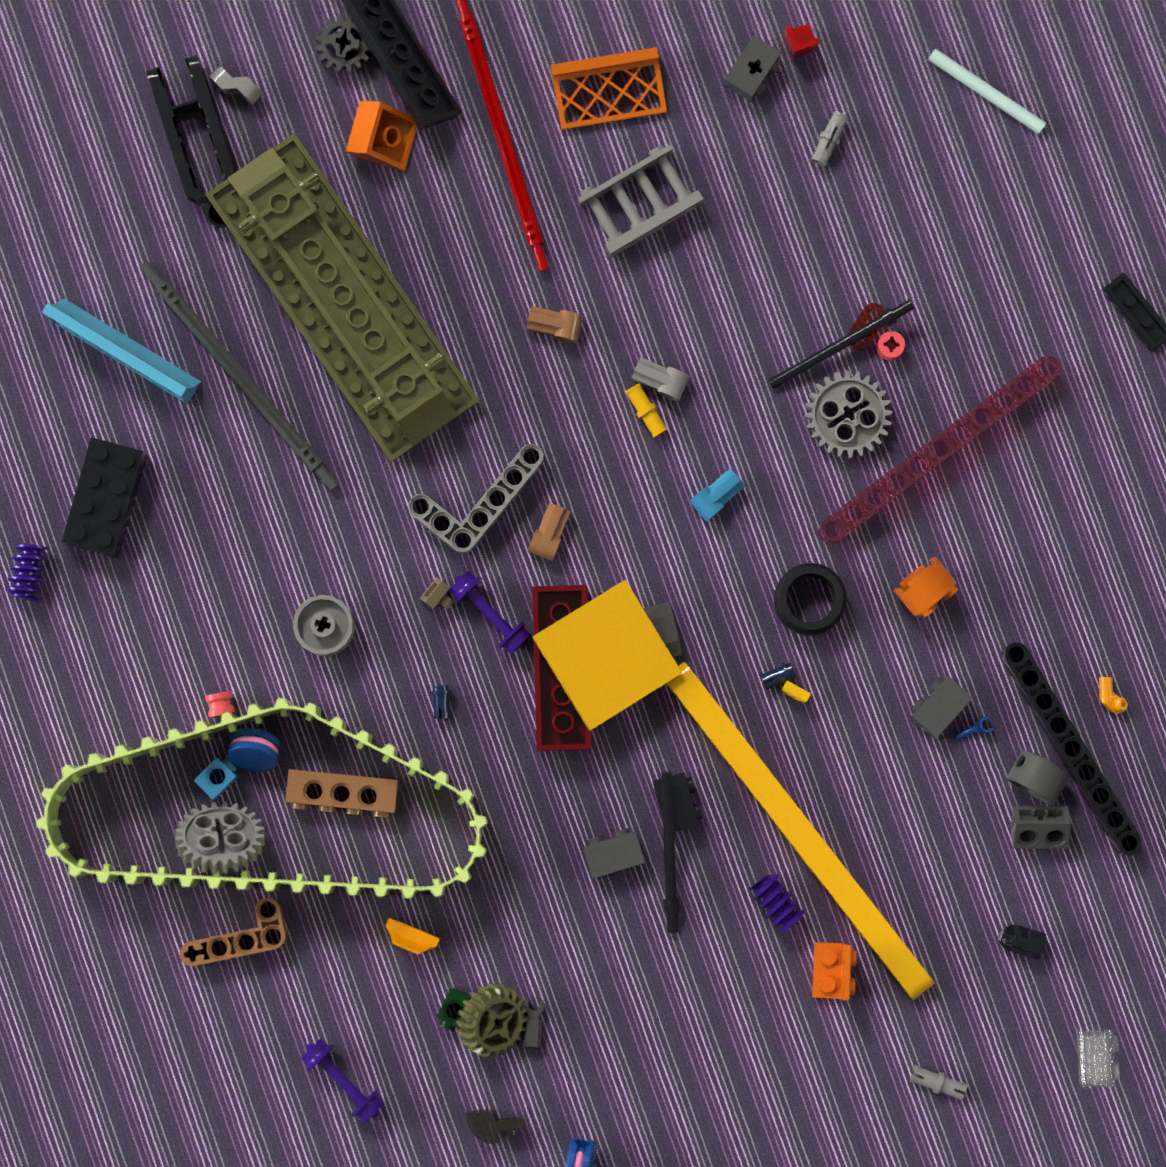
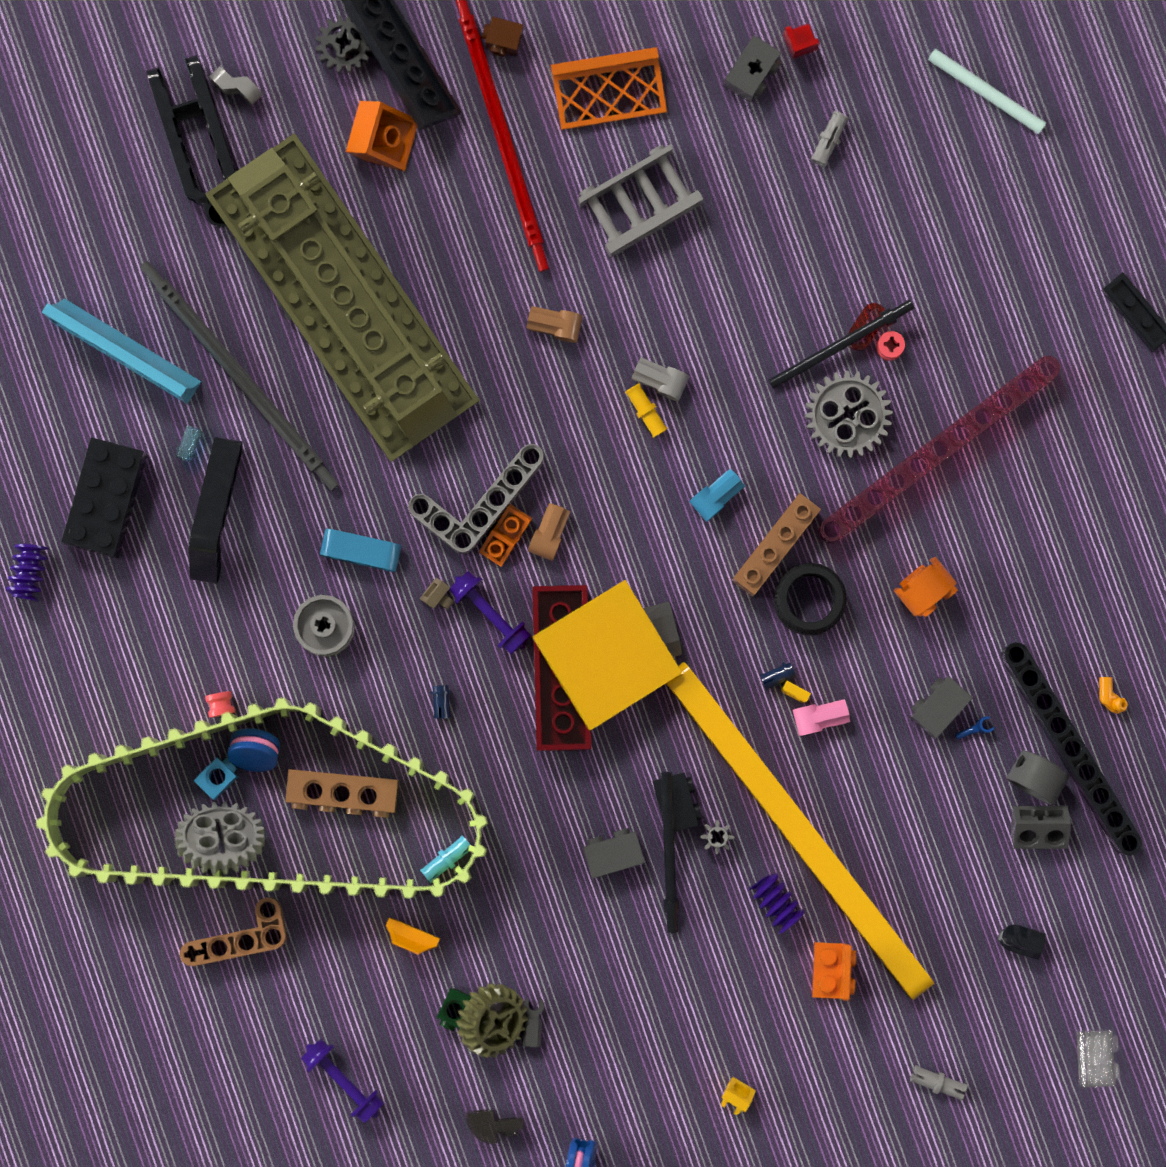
(188, 444): none -> clear light blue pin
(213, 510): none -> black beam
(360, 550): none -> dark azure beam
(446, 859): none -> medium azure pin
(503, 36): none -> reddish brown brick
(505, 535): none -> orange slope
(725, 837): none -> light grey gear
(738, 1095): none -> yellow tile
(776, 545): none -> medium nougat brick
(815, 718): none -> bright pink piece

